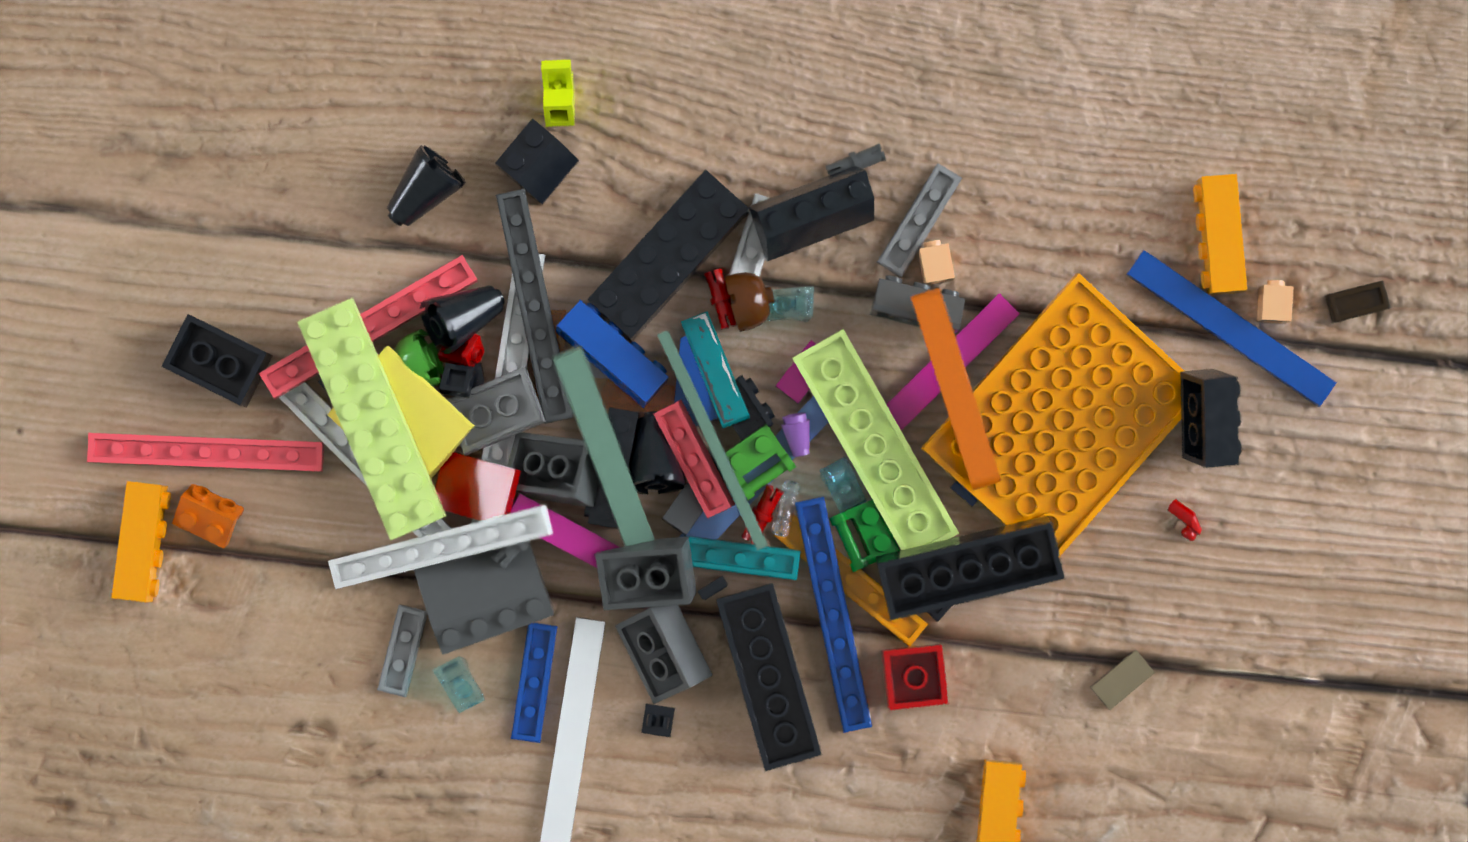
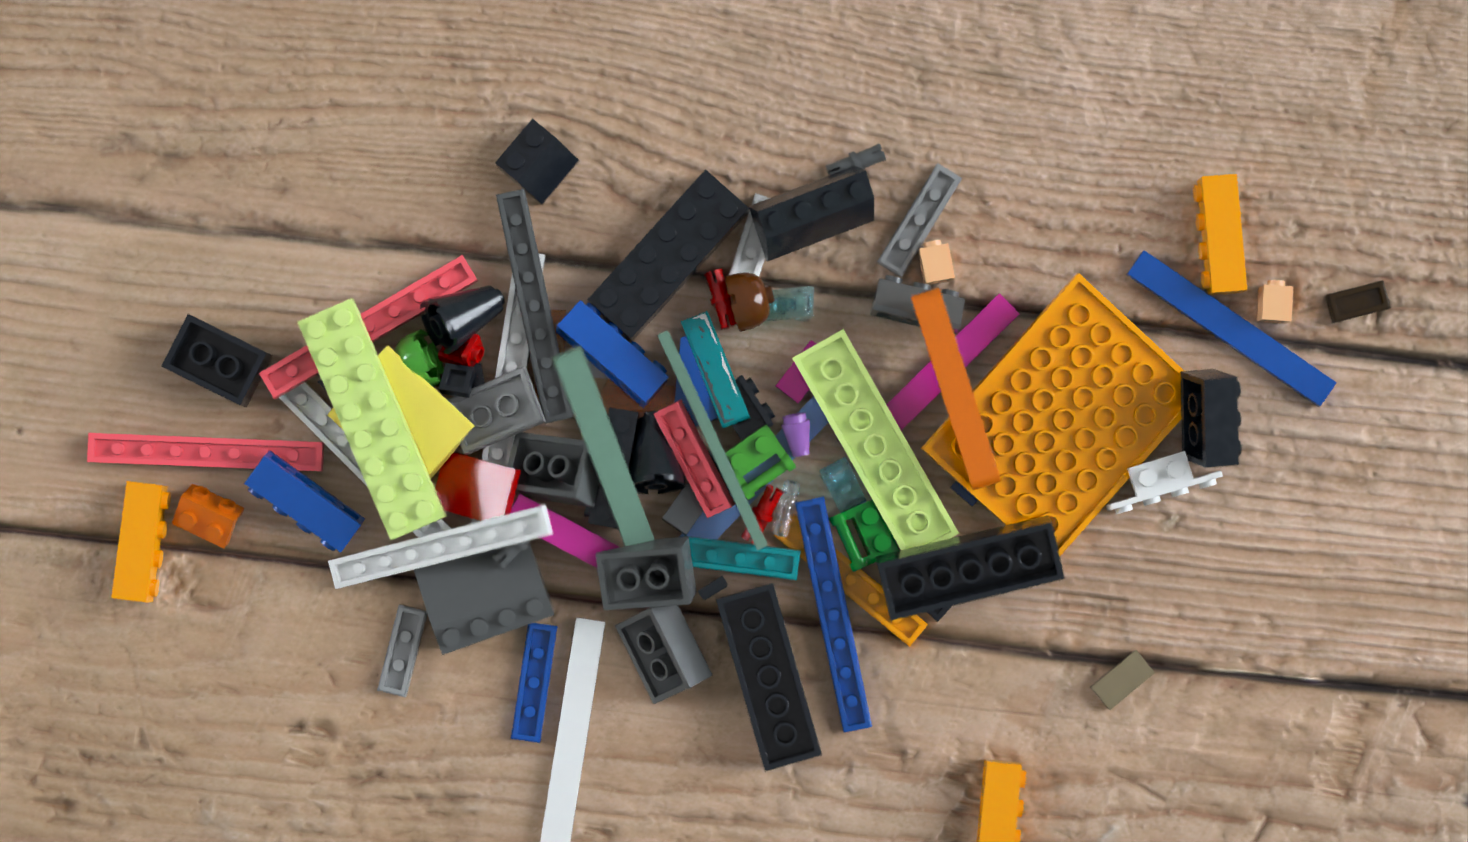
(304, 501): none -> blue brick
(423, 187): black cone -> none
(459, 684): clear light blue slope -> none
(558, 93): neon yellow brick -> none
(658, 720): black tile -> none
(914, 677): red brick -> none
(1162, 477): none -> white bracket
(1189, 519): red arm -> none

